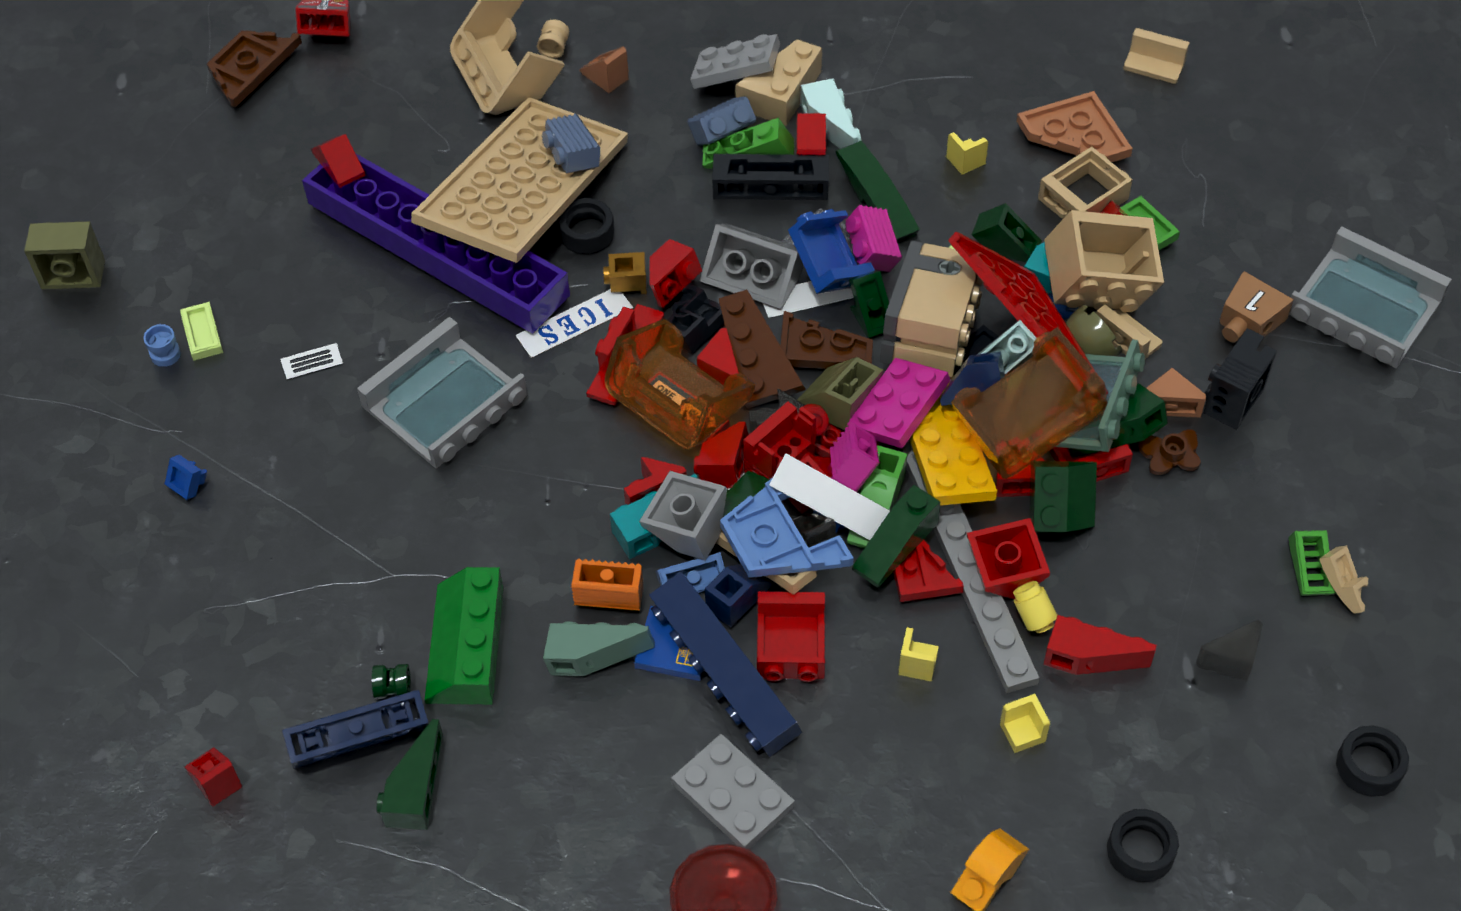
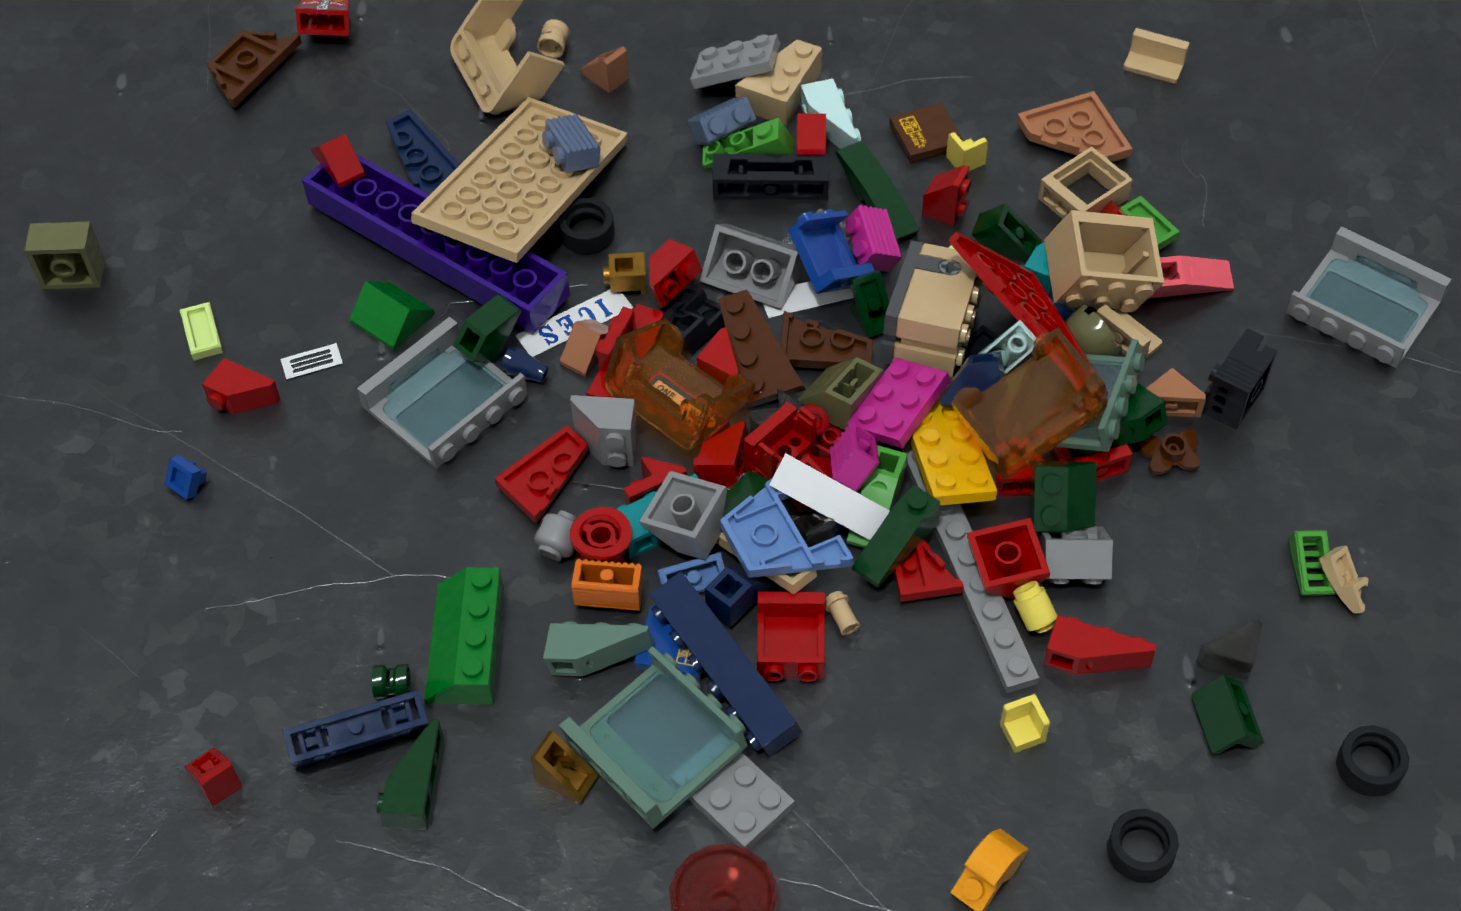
(162, 345): medium blue wheel -> none
(239, 388): none -> red slope
(388, 313): none -> green slope
(421, 152): none -> dark blue wing
(487, 330): none -> dark green slope
(518, 361): none -> dark blue cone
(543, 472): none -> red wing
(554, 536): none -> light grey head
(562, 768): none -> pearl gold slope
(581, 346): none -> nougat slope
(601, 535): none -> red piece
(607, 427): none -> light grey slope
(658, 739): none -> clear light blue panel
(842, 613): none -> tan pin
(917, 658): light yellow panel -> none
(923, 131): none -> reddish brown tile
(947, 195): none -> red slope
(1078, 555): none -> light grey slope
(1193, 276): none -> coral slope
(1226, 715): none -> dark green panel
(1253, 307): medium nougat torso -> none

